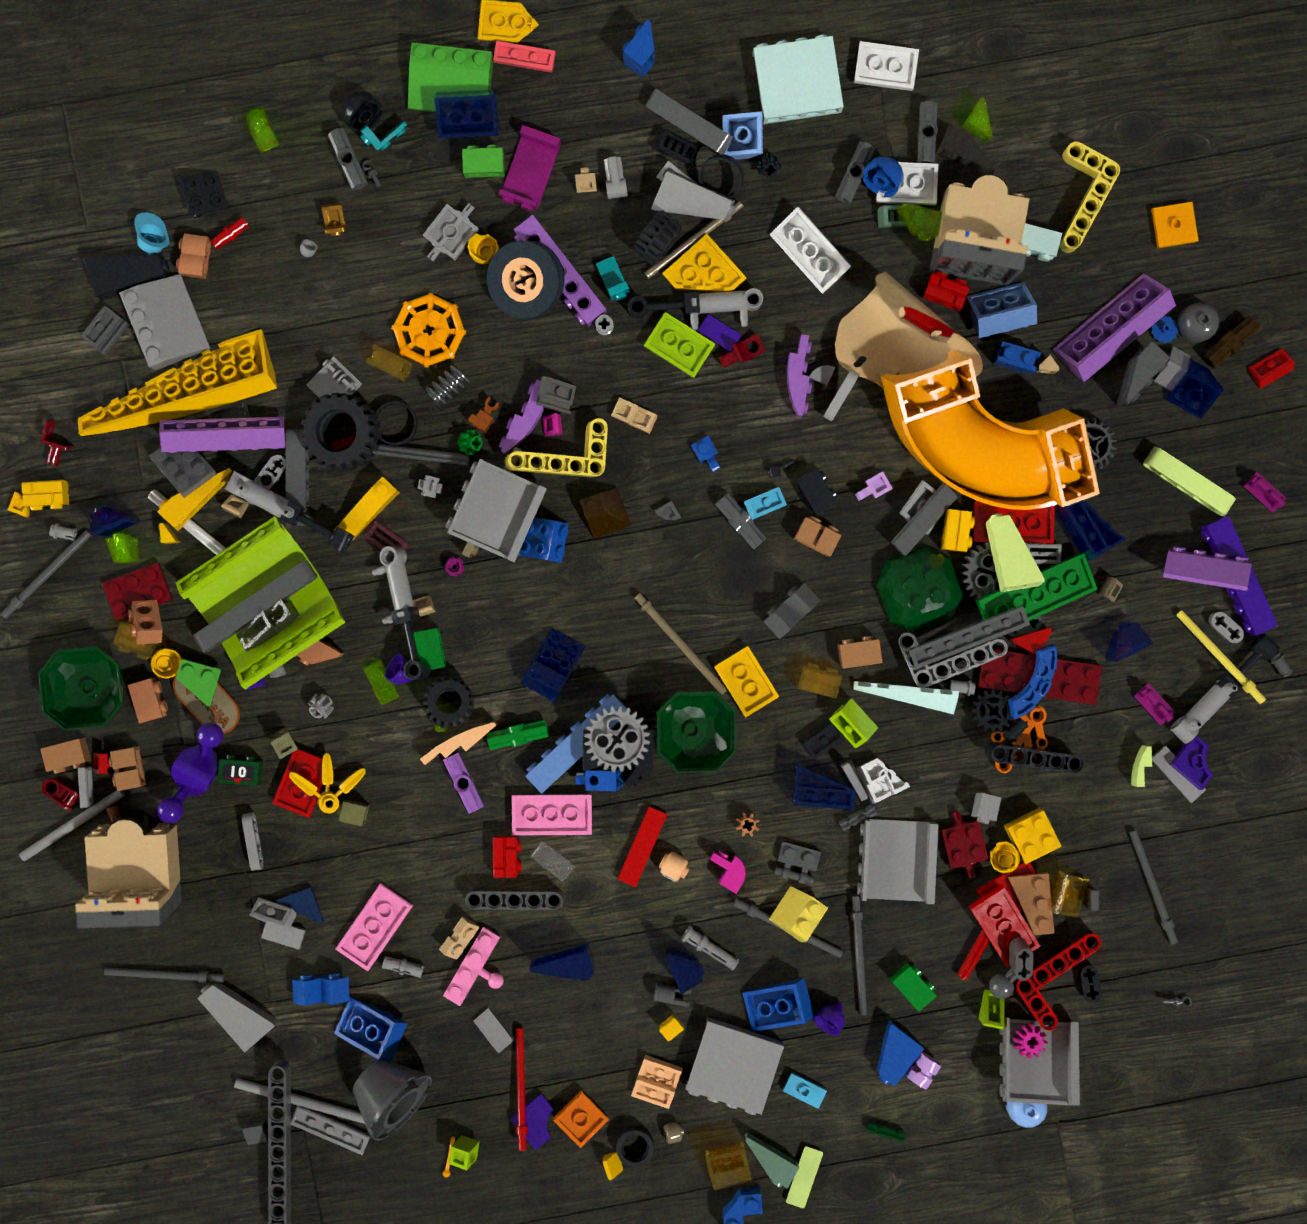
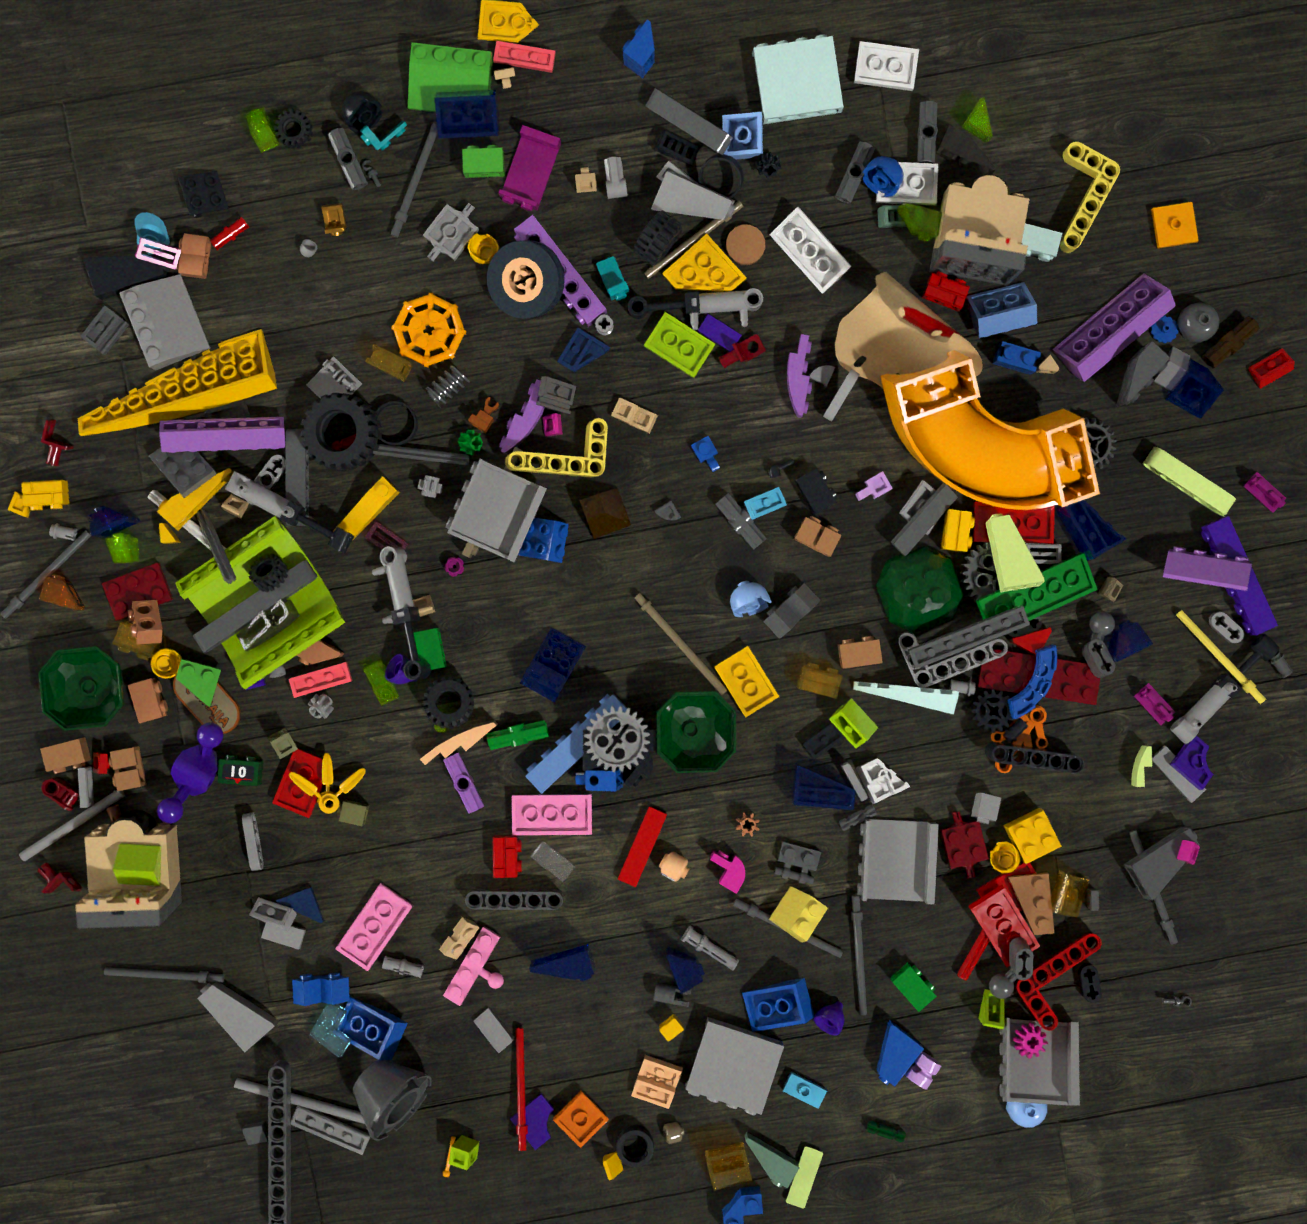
(55, 879): none -> dark red bracket
(61, 593): none -> clear orange slope
(138, 864): none -> lime slope
(175, 258): none -> tile
(216, 546): none -> dark grey axle
(276, 572): none -> black tyre
(285, 120): none -> black tyre
(320, 679): none -> coral plate
(326, 1030): none -> clear light blue plate
(401, 216): none -> dark grey bar
(505, 75): none -> tan tile
(581, 351): none -> dark blue wing
(745, 244): none -> medium nougat tile
(749, 598): none -> light blue cylinder
(1101, 625): none -> dark grey beam
(1158, 863): none -> dark grey slope
(1188, 852): none -> dark pink slope

